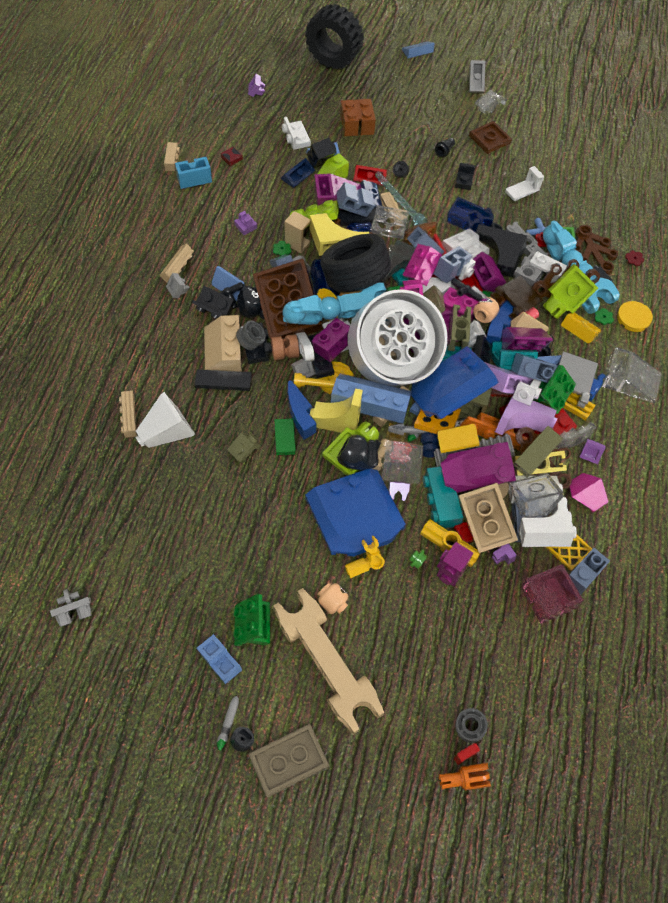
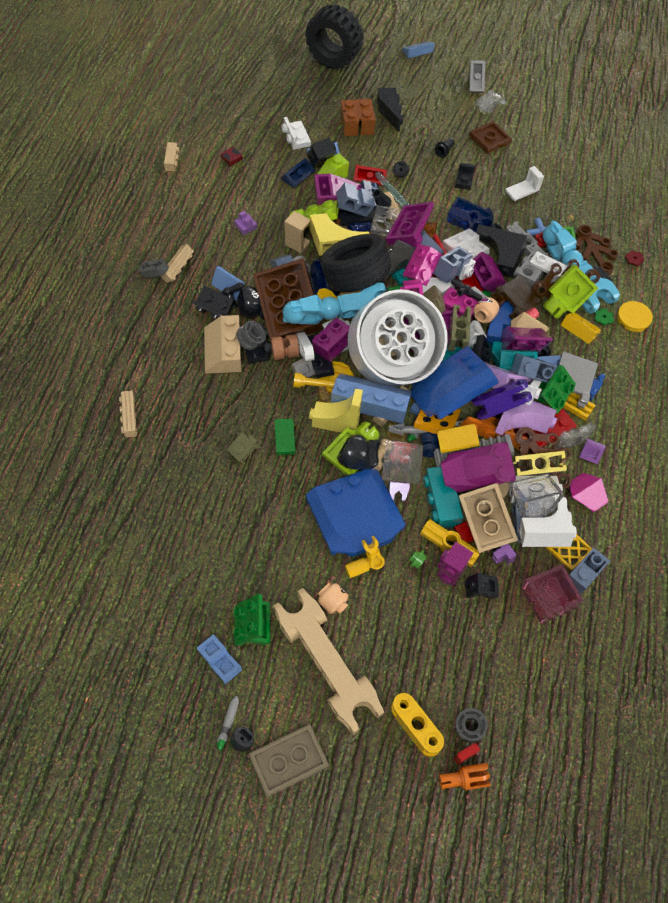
(62, 613): light grey hips -> none
(153, 268): none -> dark grey beam
(163, 424): white slope -> none
(176, 285): light grey tile -> none
(193, 173): dark azure brick -> none
(223, 380): black tile -> none
(256, 86): medium lavender tile -> none
(282, 248): green plant -> none
(300, 411): blue slope -> none
(323, 395): none -> clear yellow plate
(381, 198): none -> black cone
(389, 106): none -> black slope
(410, 224): none -> magenta slope
(419, 737): none -> yellow piece
(482, 585): none -> black bracket
(502, 399): none -> dark purple piece
(537, 451): olive piece -> none
(631, 375): clear slope -> none

